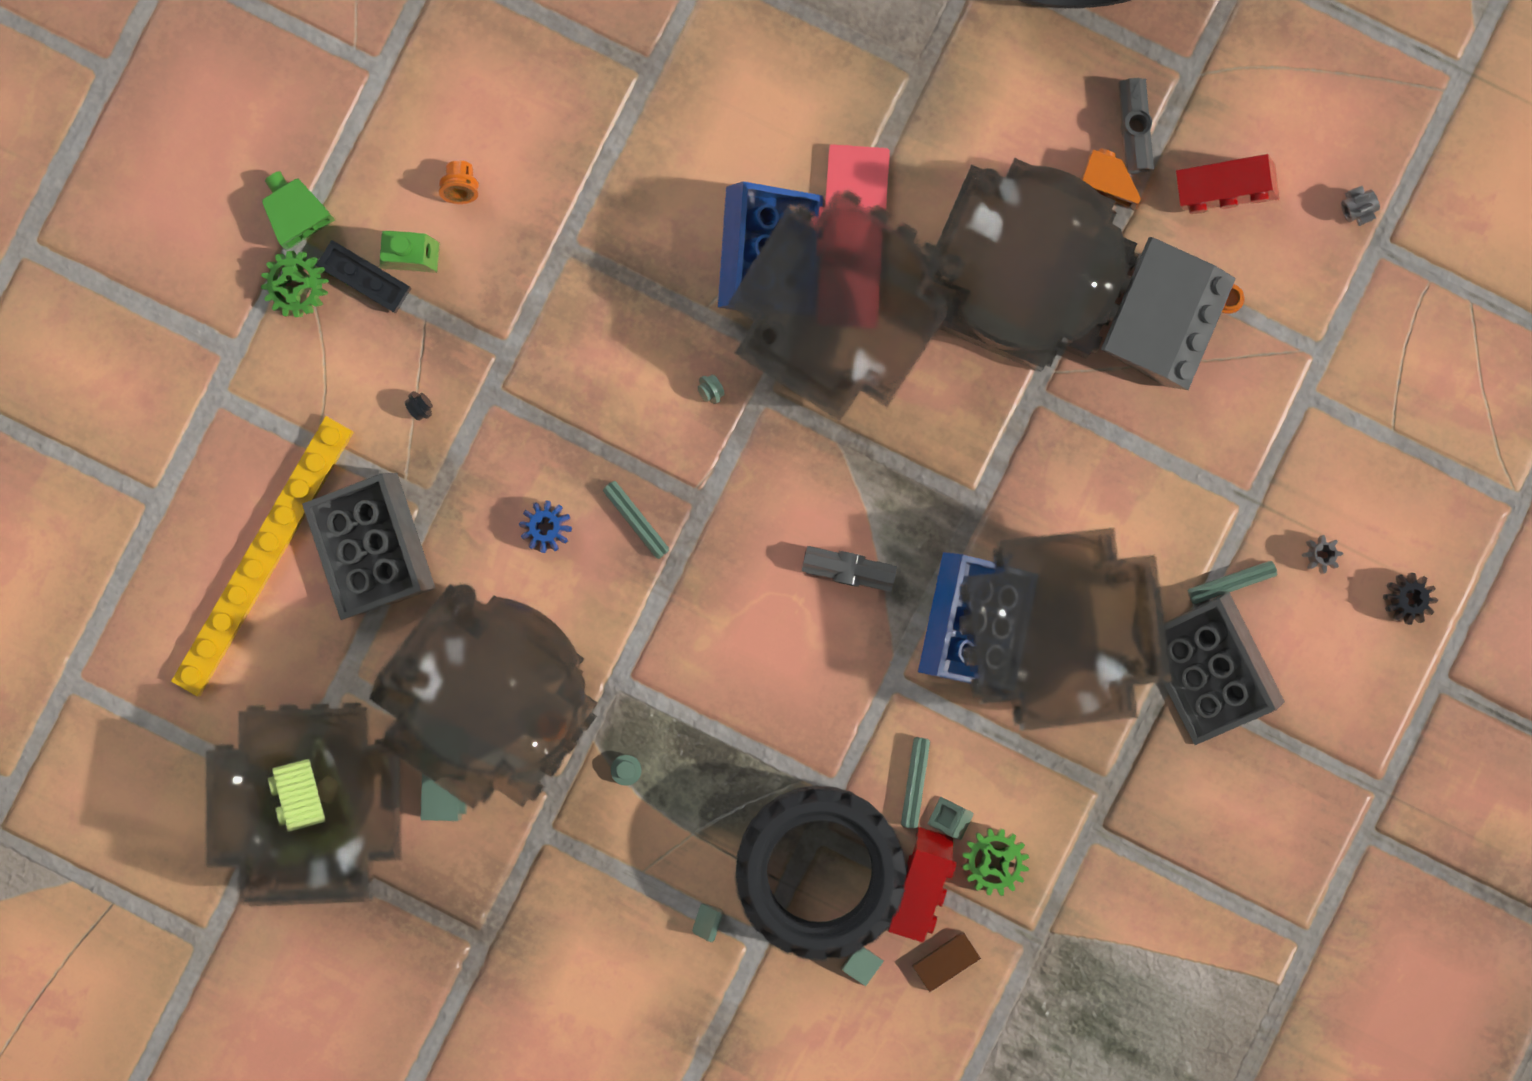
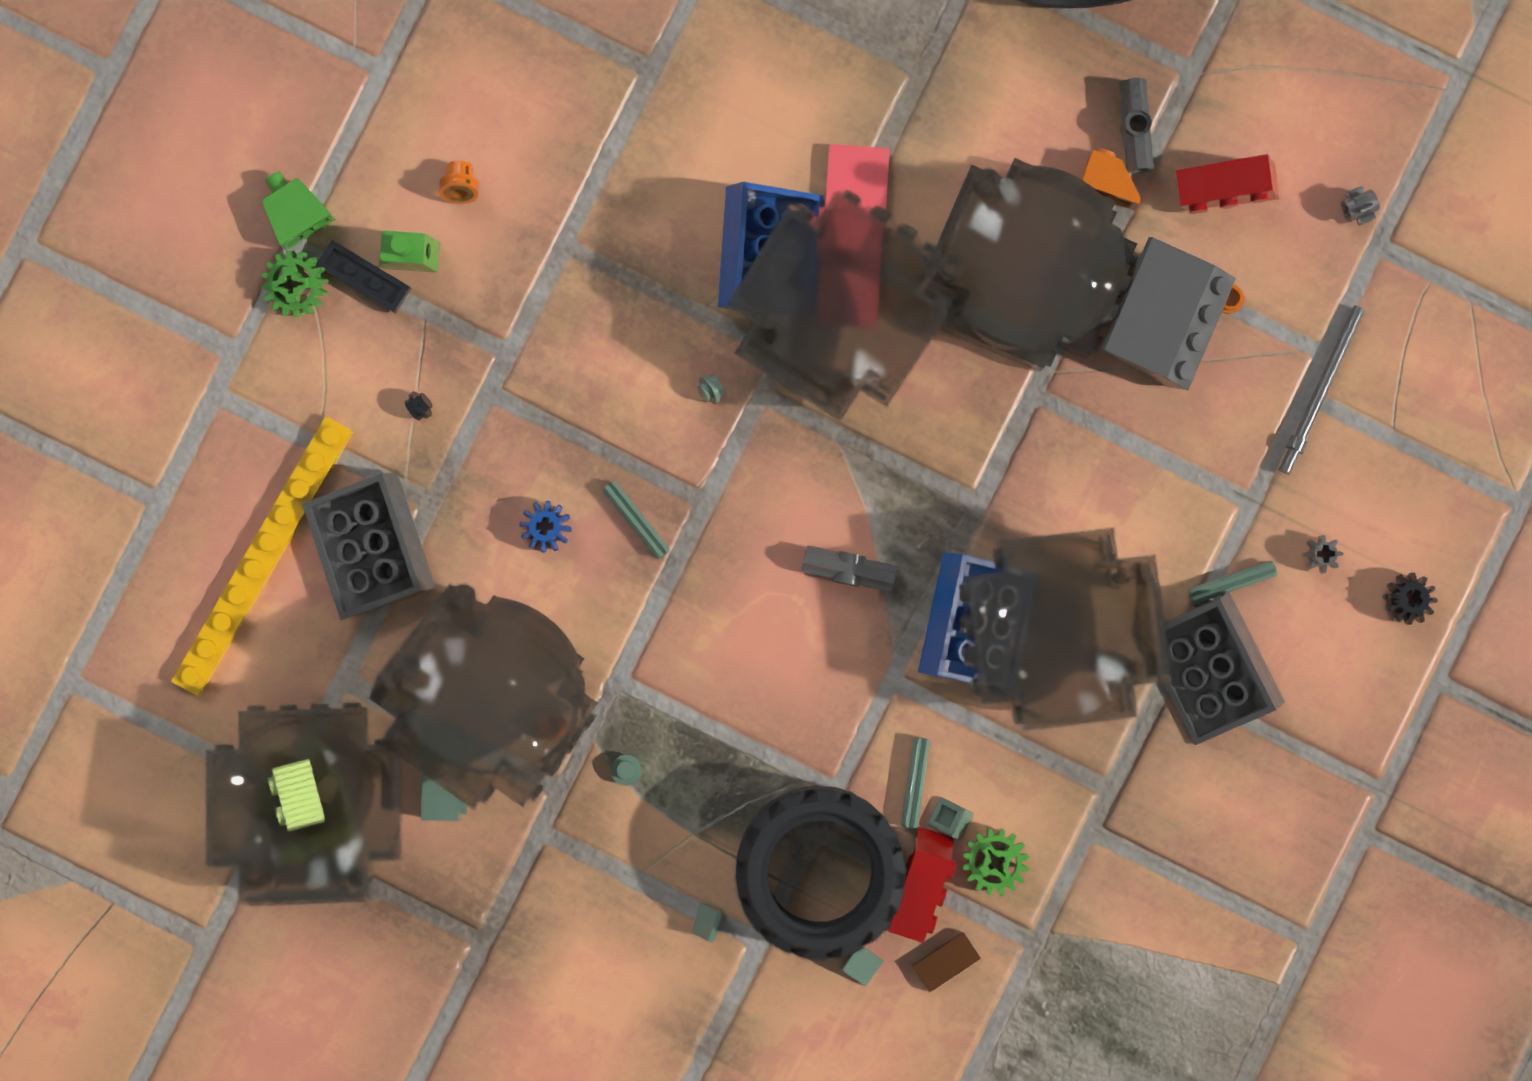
(1298, 443): none -> dark grey bar

